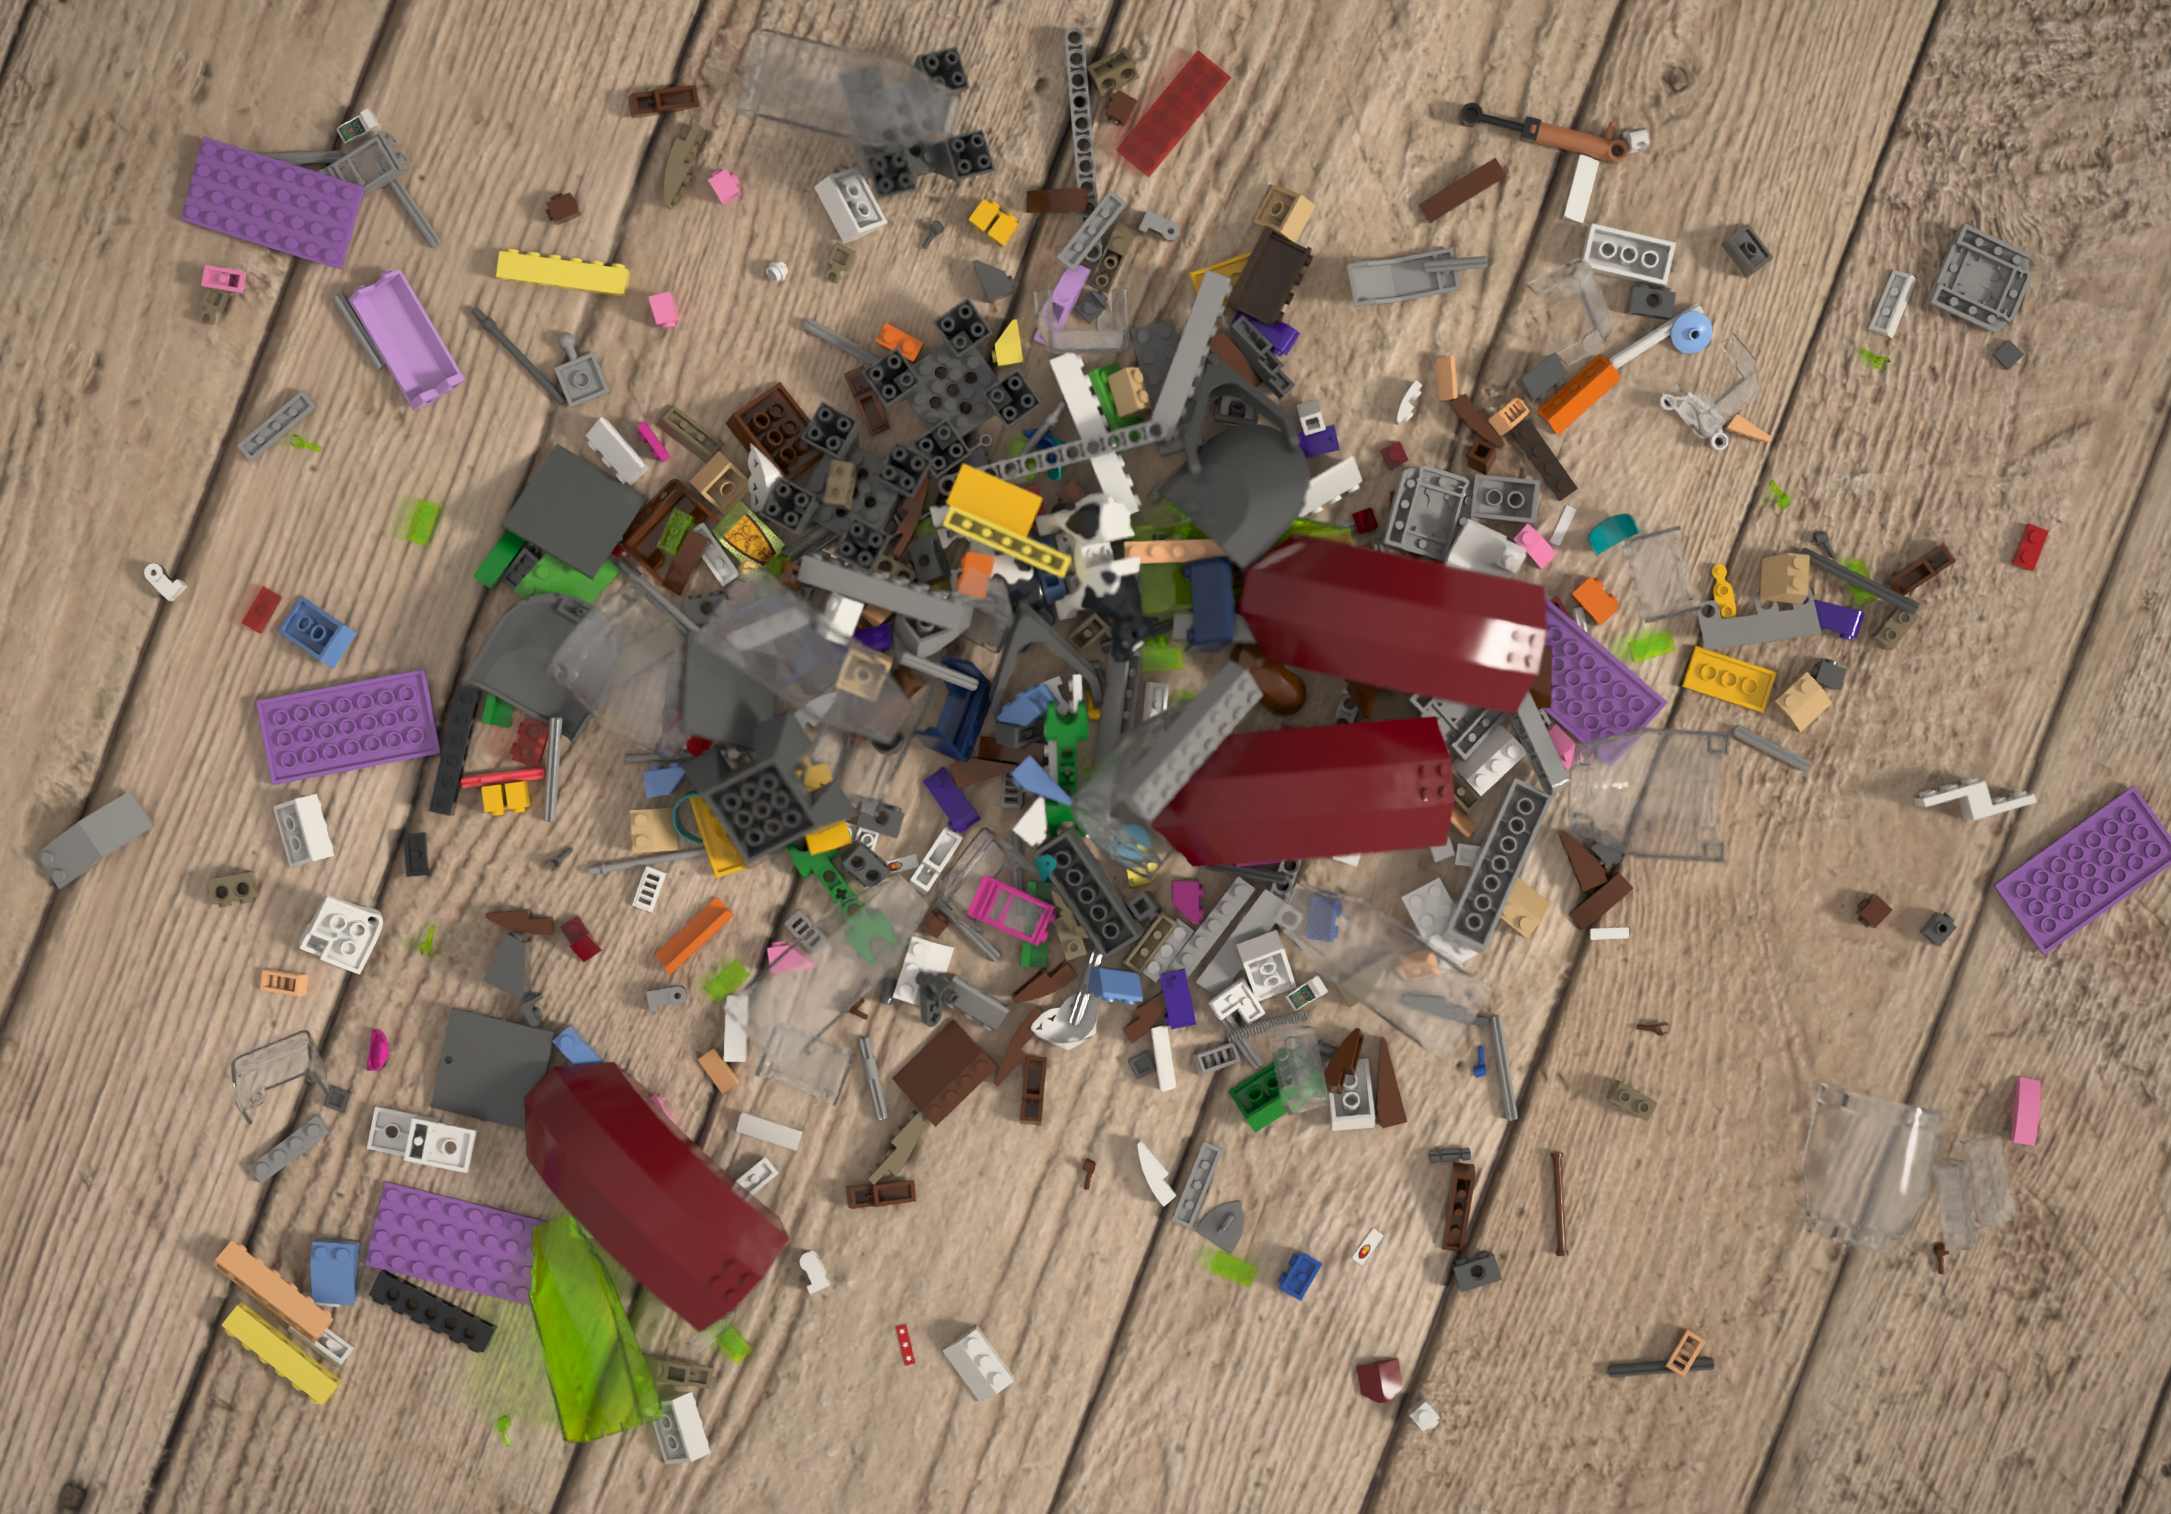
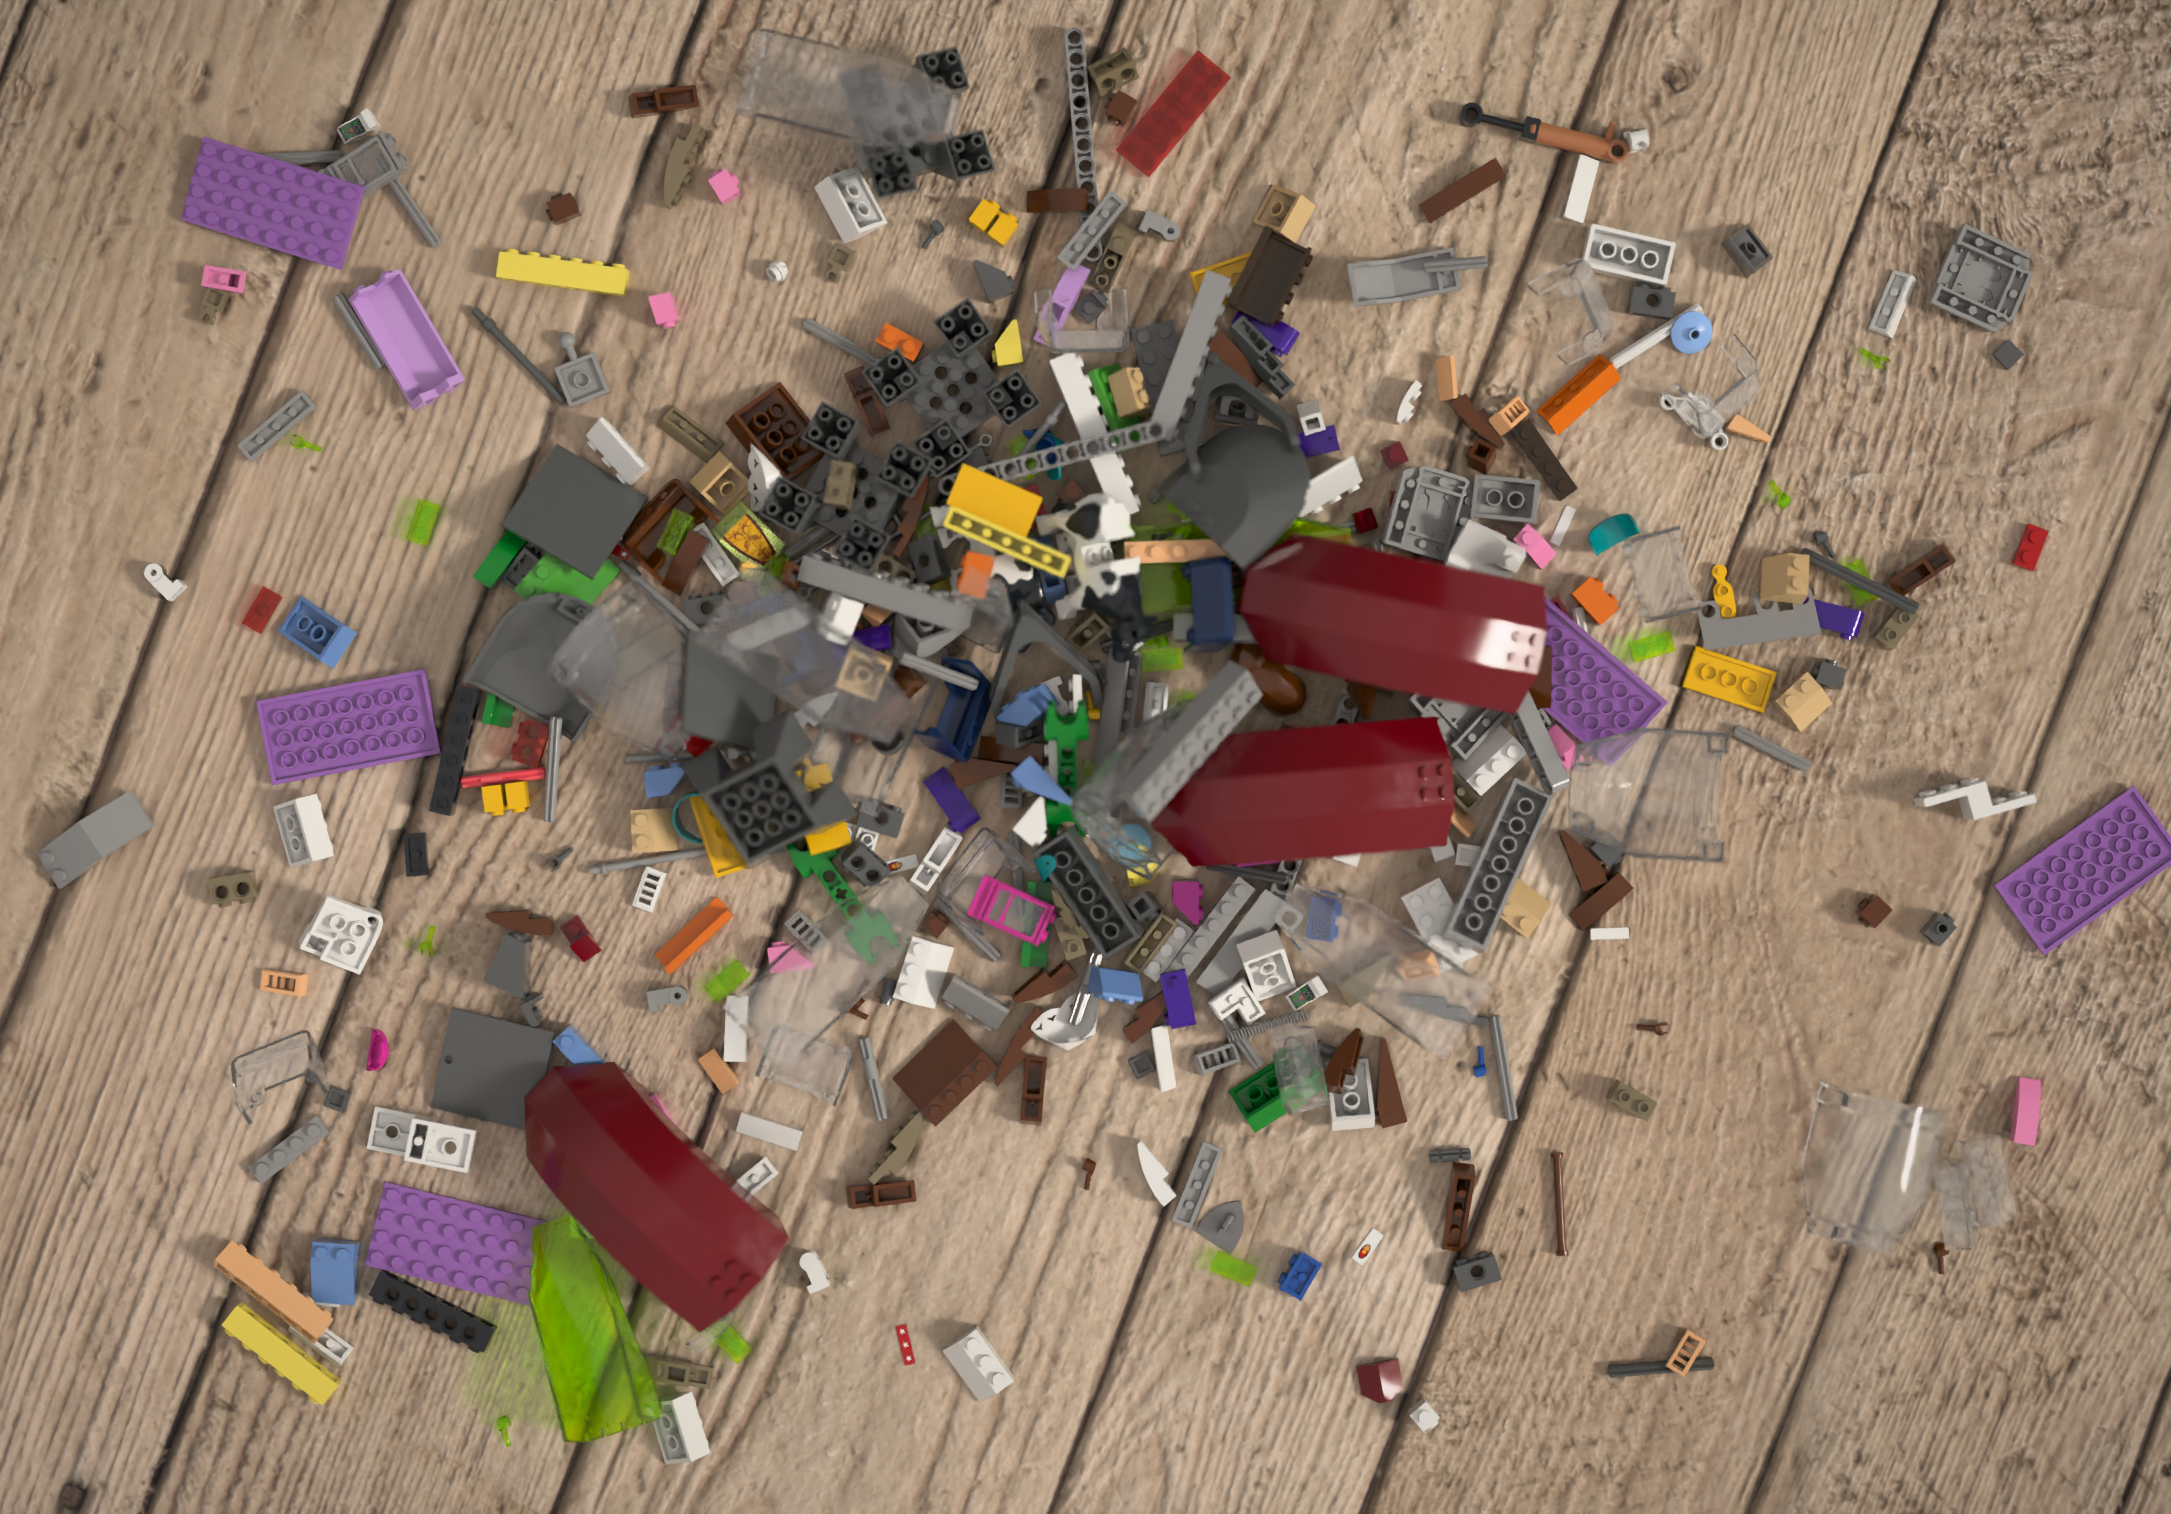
(648, 435): dark pink plate -> none
(934, 991): dark grey piece -> none
(1543, 377): dark grey slope -> none

